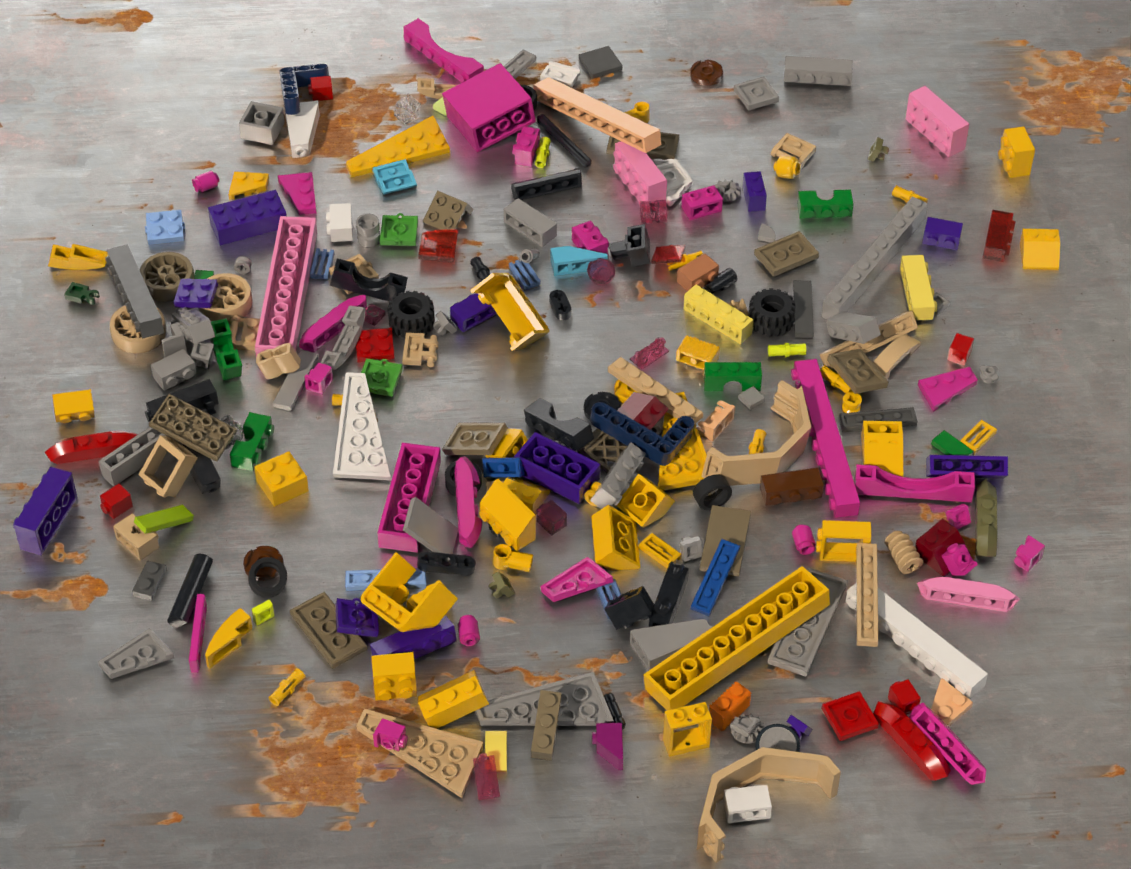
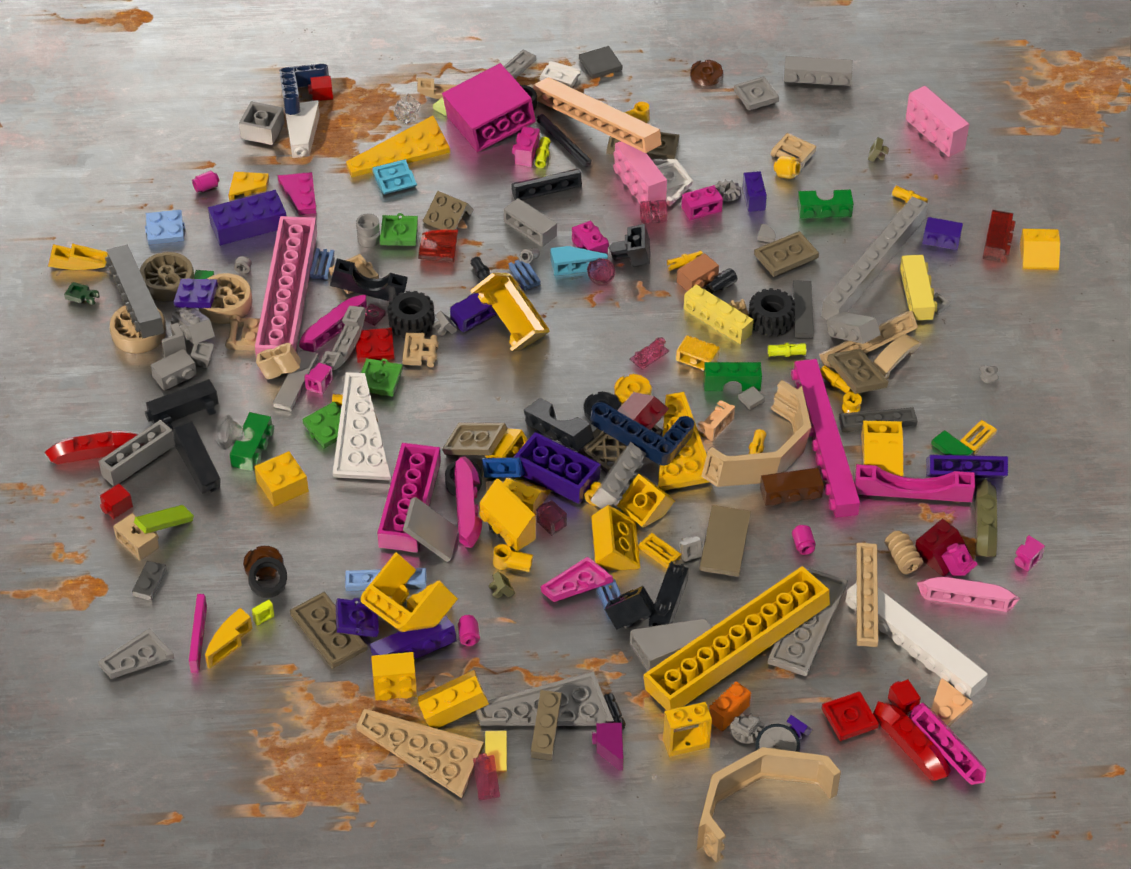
(45, 511): dark purple brick -> none
(73, 406): yellow brick -> none
(178, 475): tan window -> none
(190, 588): black brick -> none
(193, 427): dark tan tile -> none
(226, 356): green arch -> none
(279, 695): yellow pin -> none
(324, 424): none -> bright green plate
(340, 222): white brick -> none
(390, 735): dark pink brick -> none
(460, 67): dark pink arch -> none
(460, 569): black beam -> none
(562, 304): black beam -> none
(647, 385): tan plate -> none
(668, 254): clear red piece -> none
(708, 485): black tyre -> none
(715, 577): blue tile -> none
(747, 803): white brick -> none
(841, 529): yellow window -> none
(945, 386): dark pink wing -> none
(959, 516): dark pink tile -> none
(960, 349): red brick -> none
(1016, 152): yellow brick -> none

